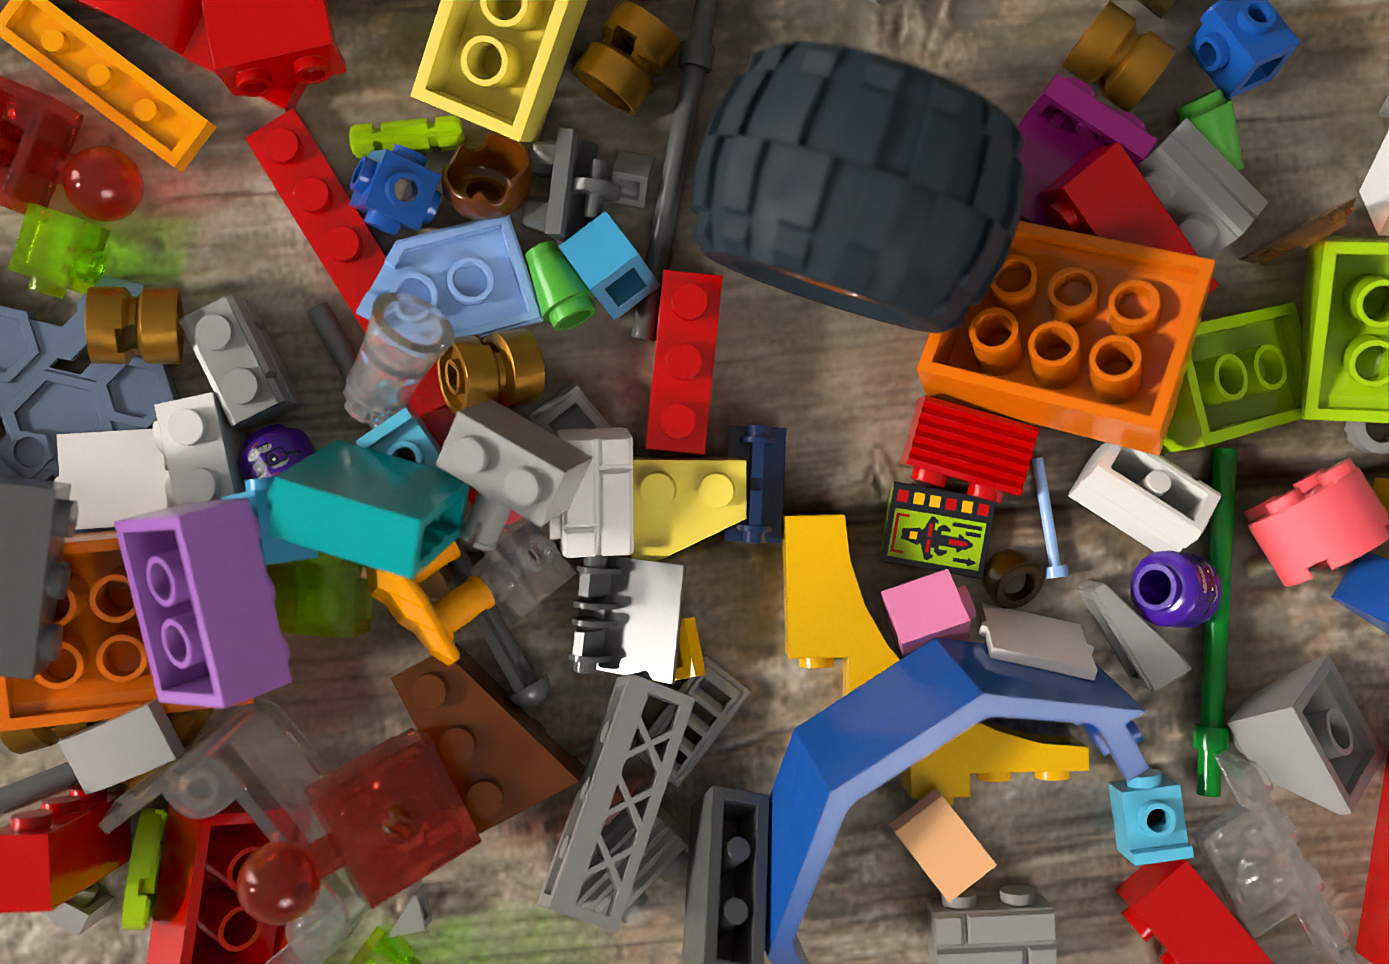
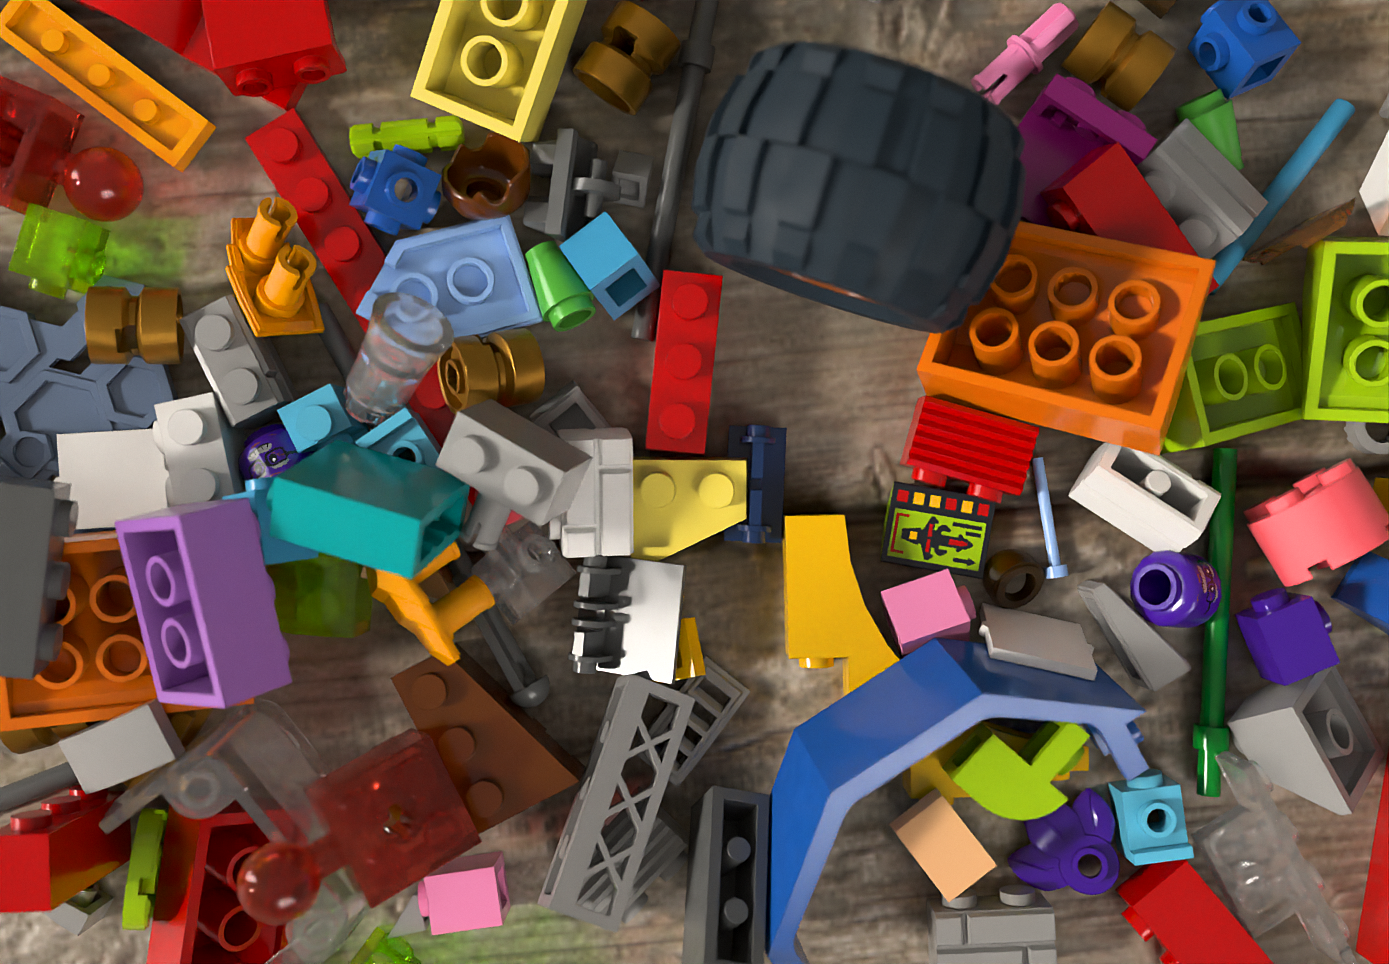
(270, 276): none -> light orange connector
(320, 420): none -> medium azure brick
(466, 894): none -> bright pink brick
(1017, 783): none -> lime brick
(1026, 53): none -> bright pink axle
(1062, 840): none -> dark purple plate
(1284, 185): none -> dark azure bar
(1287, 636): none -> dark purple brick

